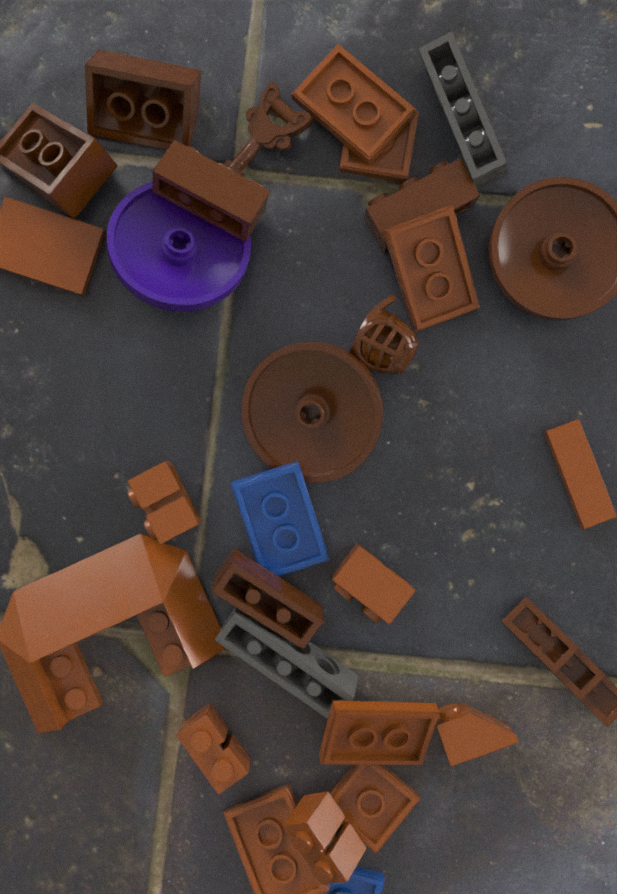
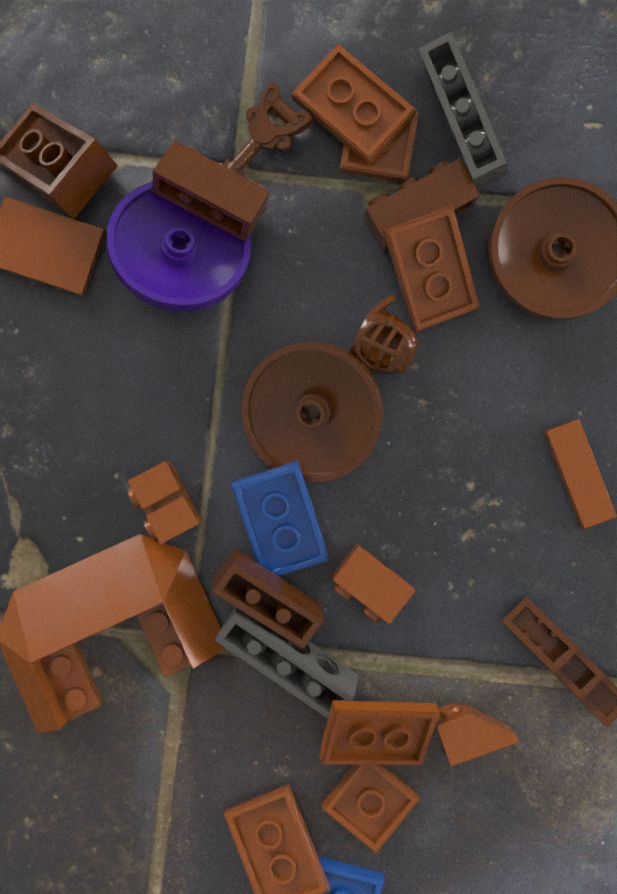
(141, 100): reddish brown slope -> none
(203, 738): dark orange piece -> none
(313, 834): dark orange piece -> none

